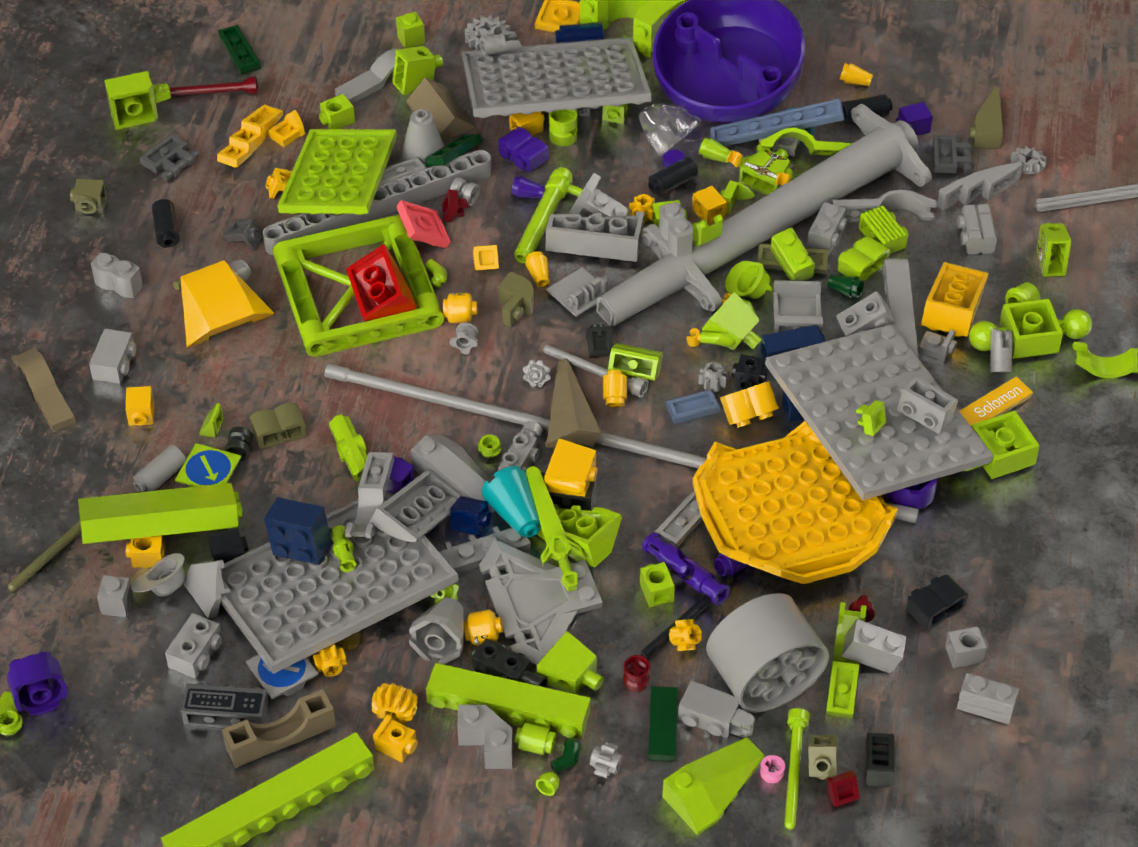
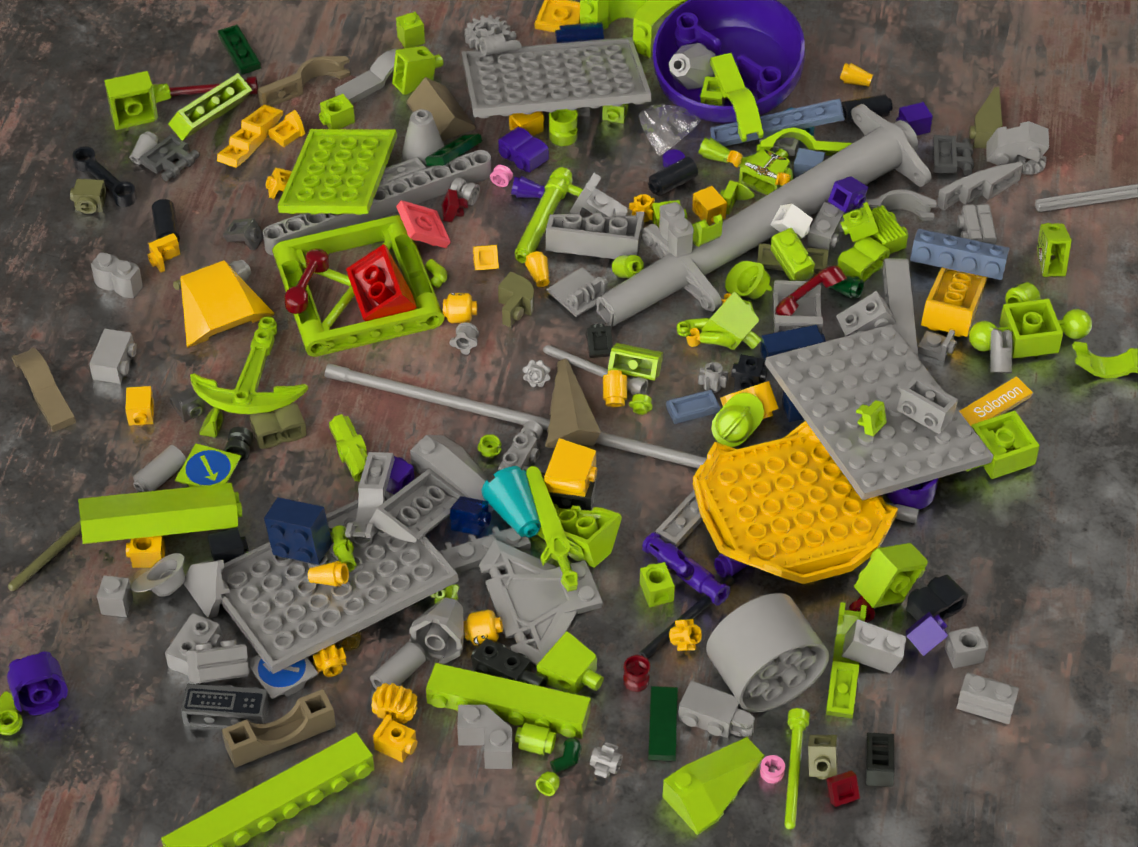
(101, 173): none -> black piece
(144, 144): none -> light grey cone
(163, 250): none -> yellow bracket
(188, 404): none -> flat silver bracket
(209, 106): none -> lime brick
(218, 662): none -> light grey brick
(244, 397): none -> lime piece
(293, 85): none -> dark tan piece
(297, 297): none -> dark red piece
(329, 574): none -> yellow cone
(400, 665): none -> light grey brick
(501, 176): none -> bright pink bush
(627, 266): none -> lime brick
(641, 404): none -> lime plate
(684, 327): none -> lime arm
(691, 65): none -> light grey cone
(711, 92): none -> lime brick
(737, 419): none -> lime piece
(740, 96): none -> lime piece
(792, 217): none -> white brick
(806, 160): none -> sand blue brick
(828, 276): none -> dark red piece
(848, 194): none -> dark purple brick
(859, 223): none -> lime brick
(890, 574): none -> lime hinge
(927, 632): none -> brick
(959, 254): none -> sand blue brick
(1026, 140): none -> light grey brick

